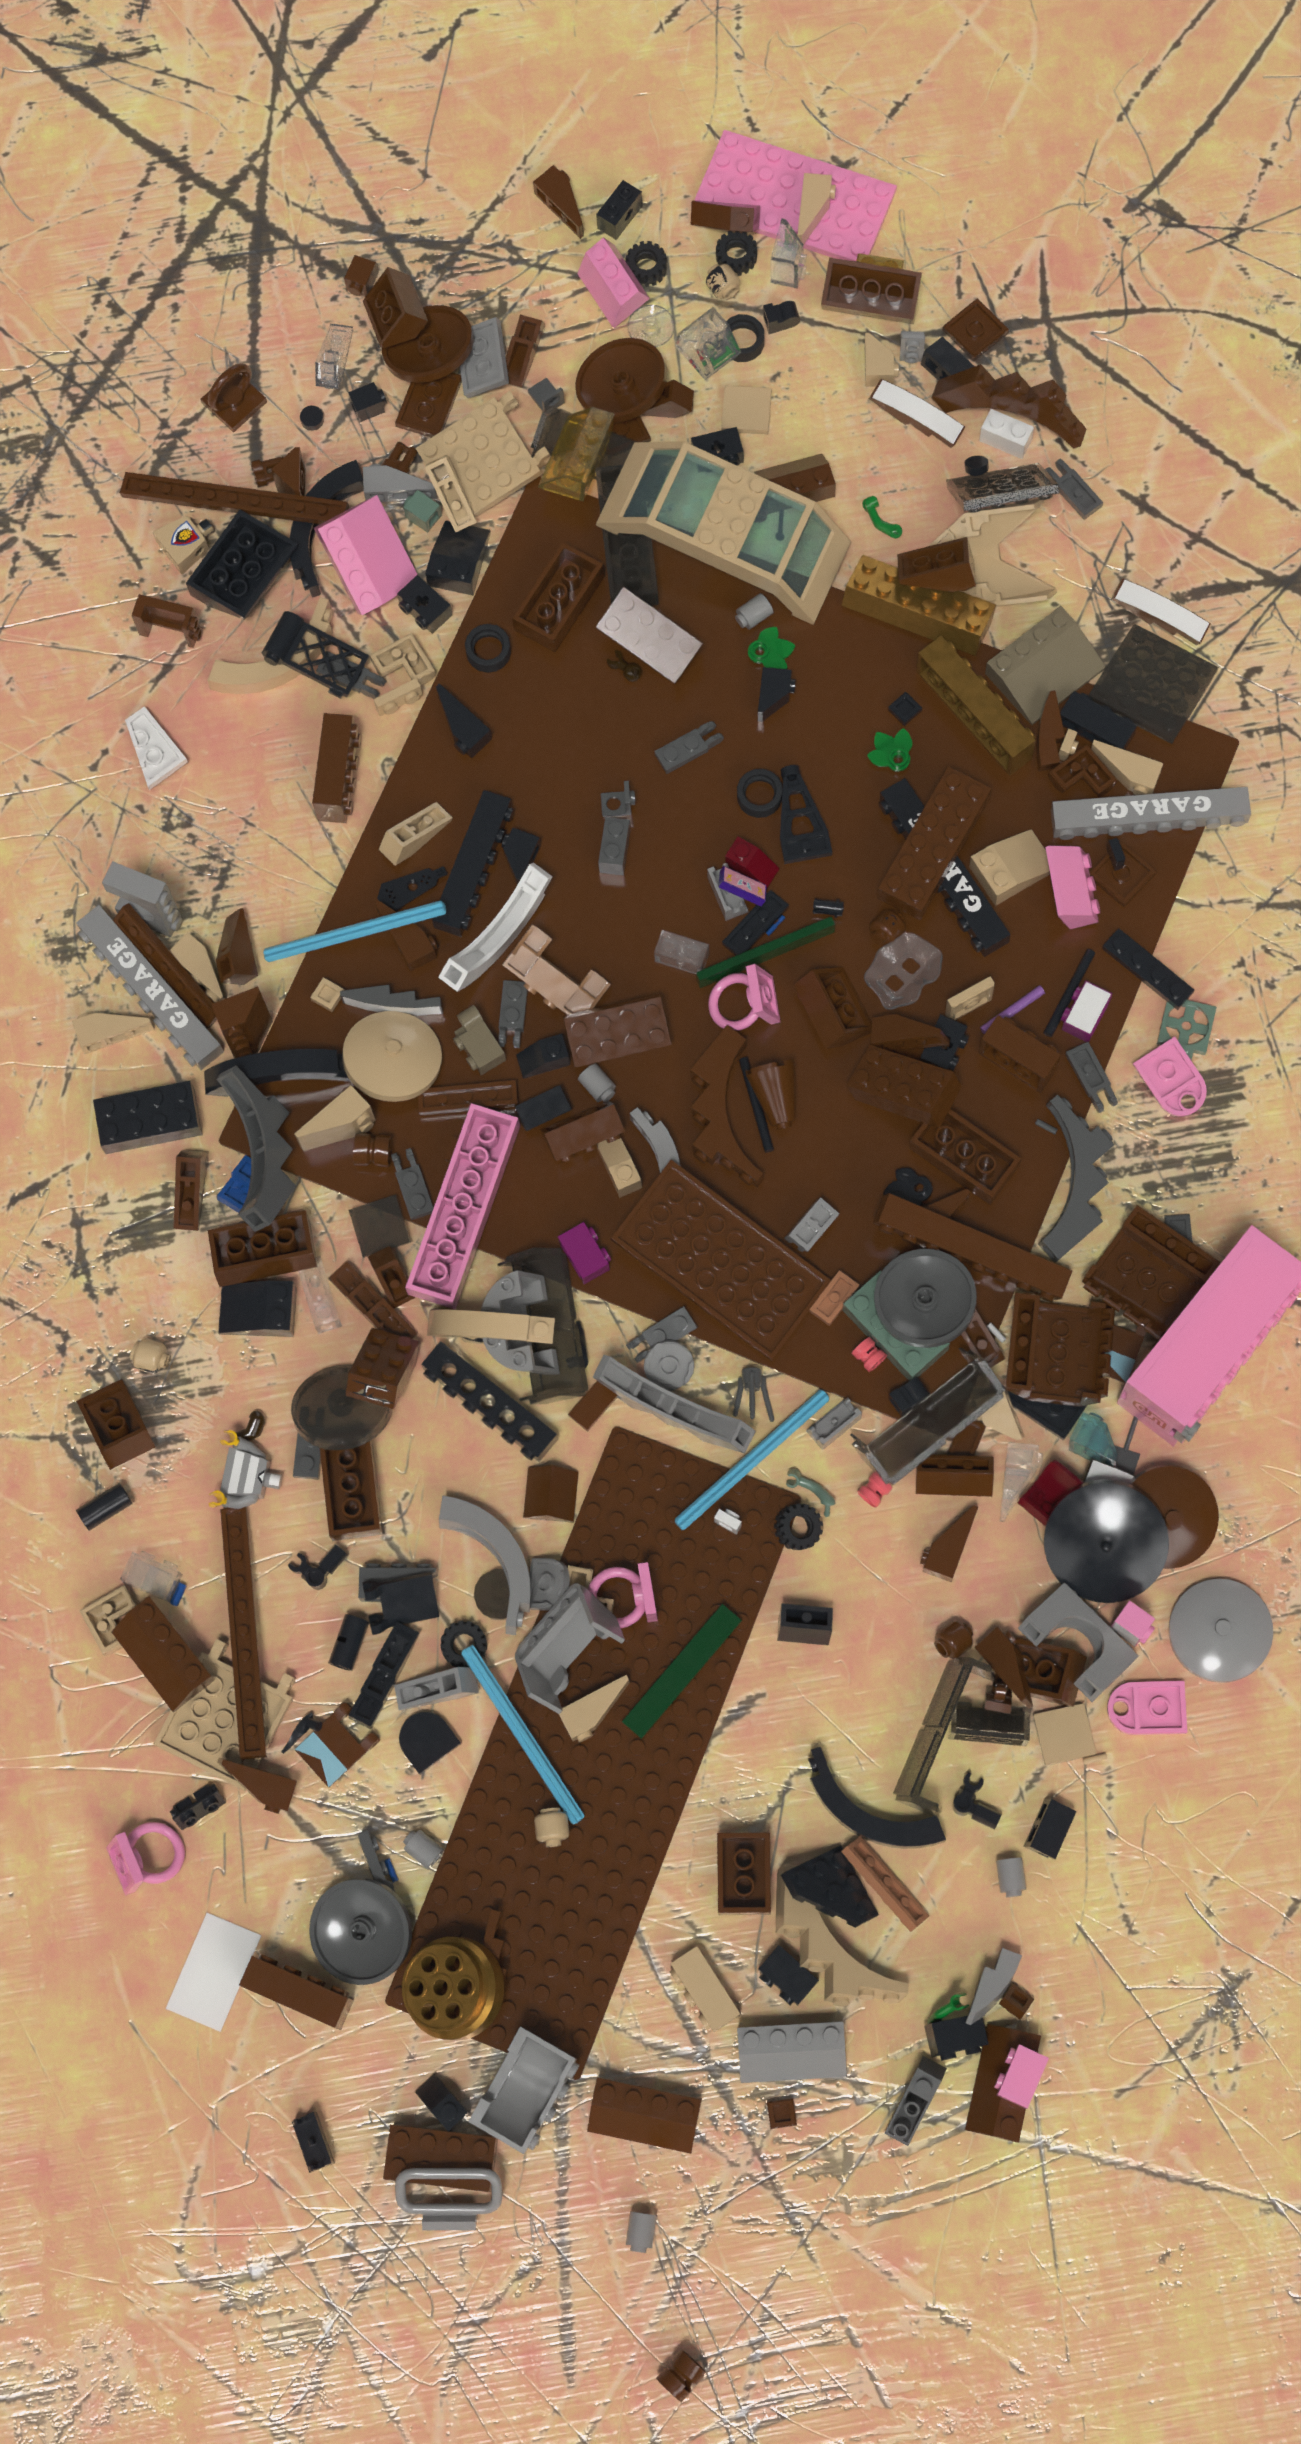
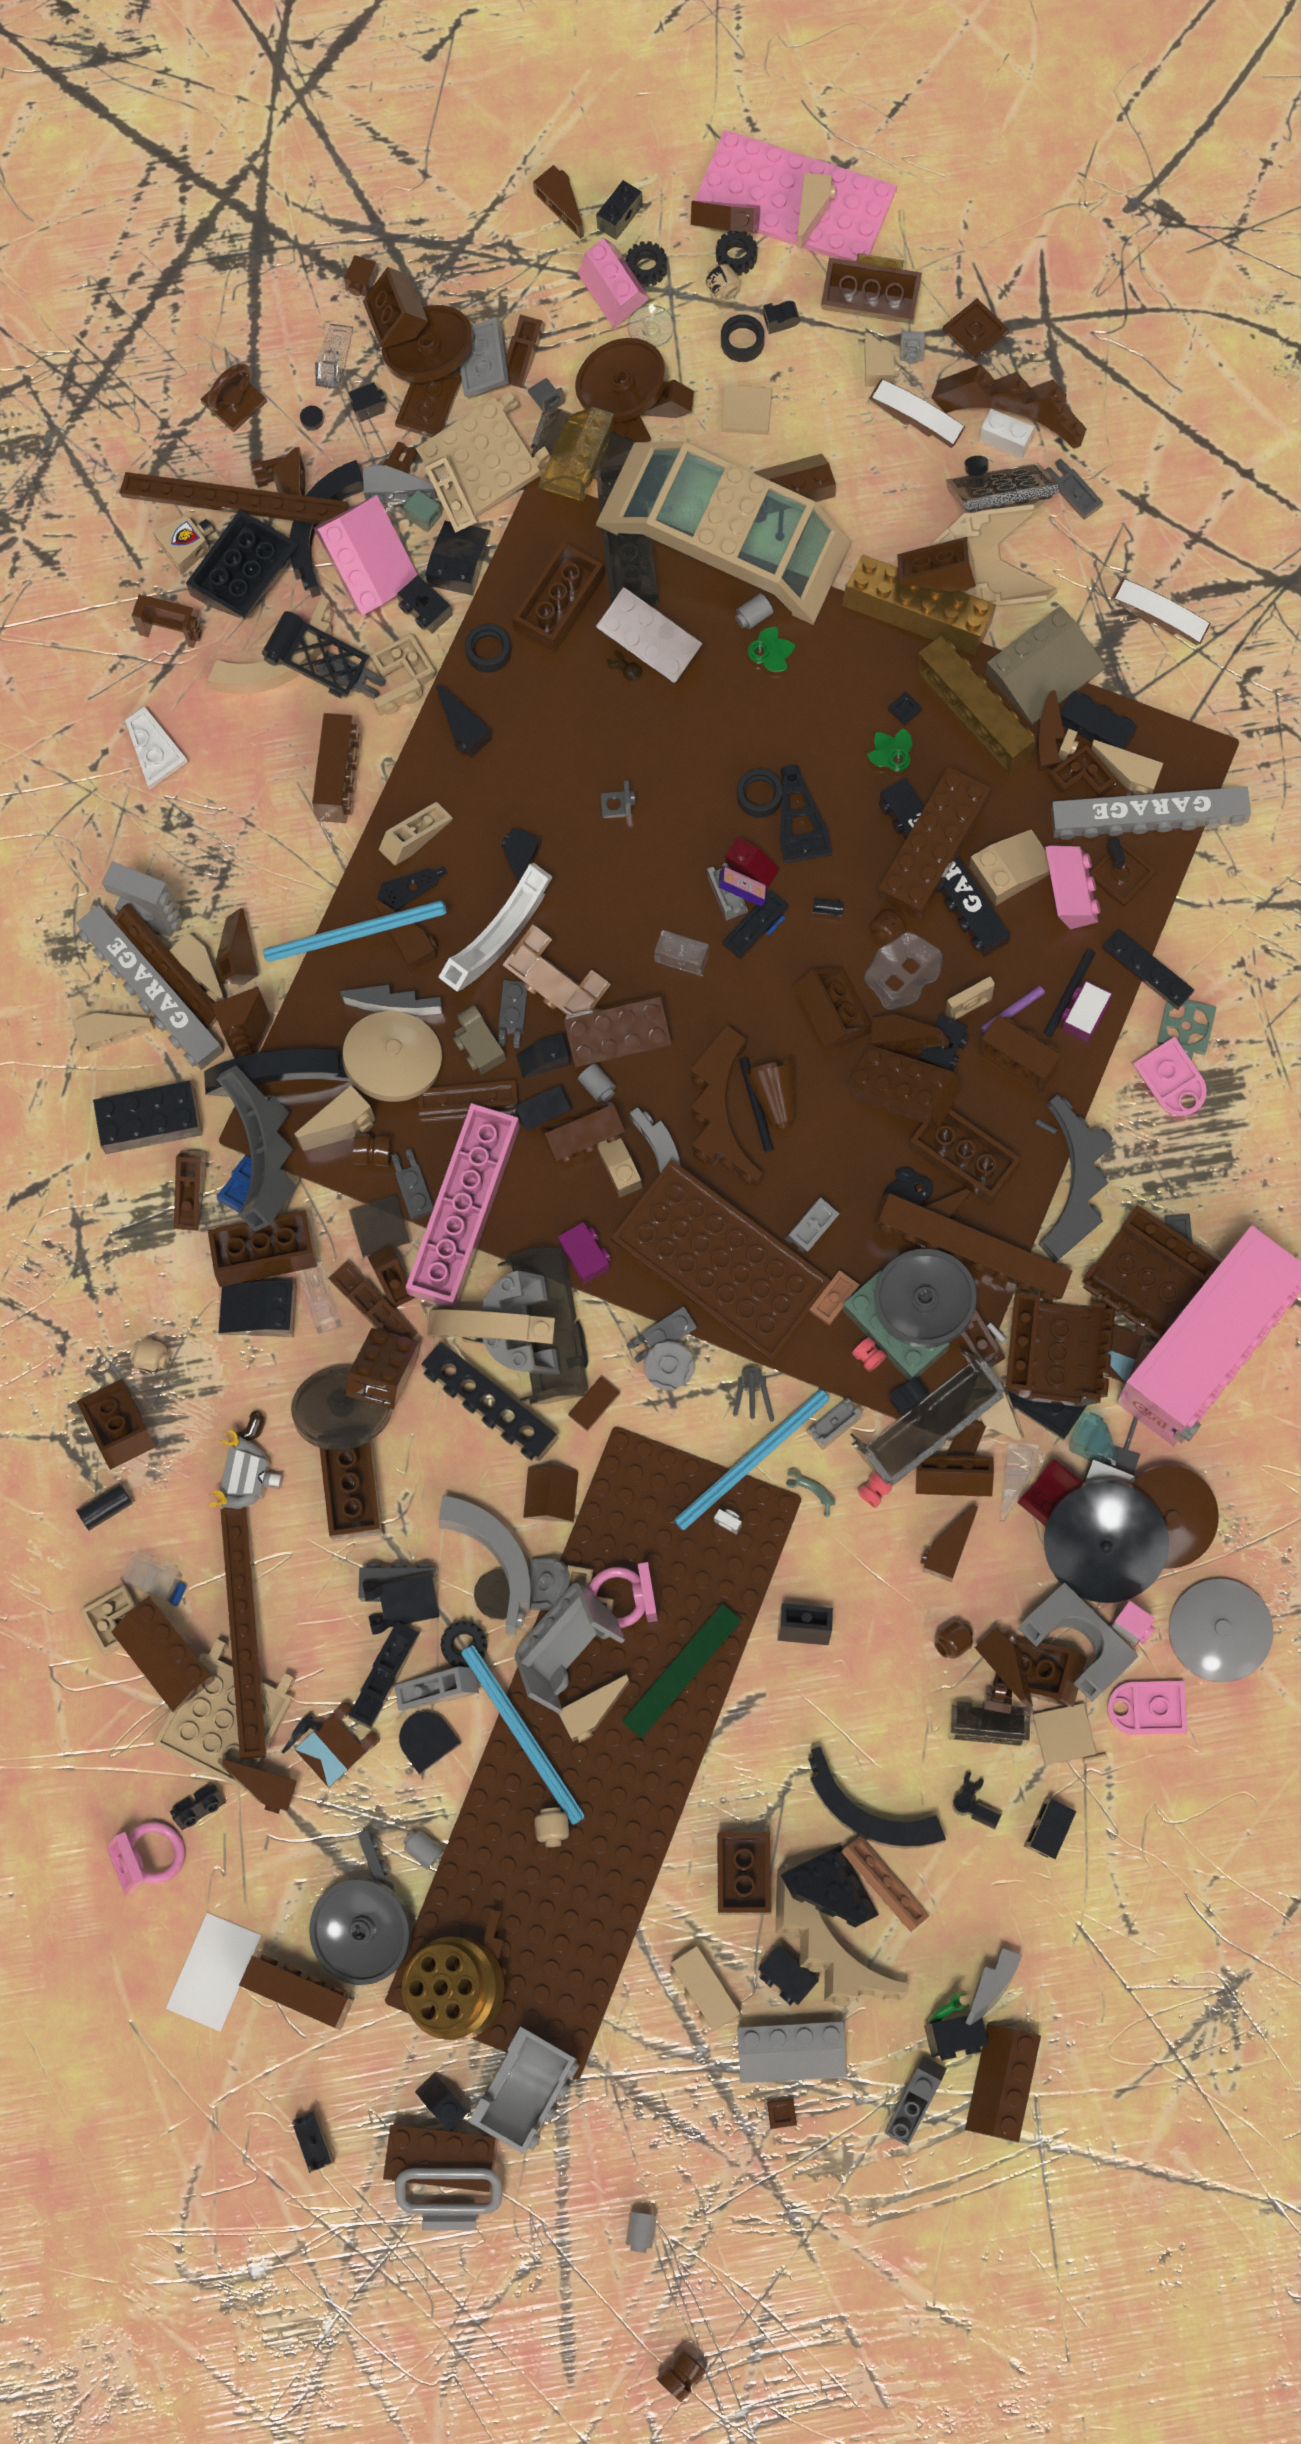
(307, 1460): dark grey hinge -> none
(316, 1576): black bar -> none
(327, 994): tan plate -> none
(348, 1642): black pin -> none
(391, 1871): blue piece -> none
(473, 861): black brick -> none
(614, 846): dark grey brick -> none
(644, 2115): reddish brown slope -> none
(673, 1409): light grey arch -> none
(687, 747): dark grey hinge -> none
(708, 343): clear slope -> none
(725, 442): black brick -> none
(760, 996): bright pink tile -> none
(766, 951): dark green tile -> none
(774, 691): black slope -> none
(787, 257): clear slope -> none
(813, 1526): black tyre -> none
(892, 530): green piece -> none
(936, 1724): clear smoke piece -> none
(944, 360): black hinge -> none
(1011, 1876): light grey brick -> none
(1016, 2001): reddish brown plate -> none
(1021, 2075): bright pink brick -> none
(1091, 1075): dark grey hinge -> none
(1153, 683): clear smoke plate -> none

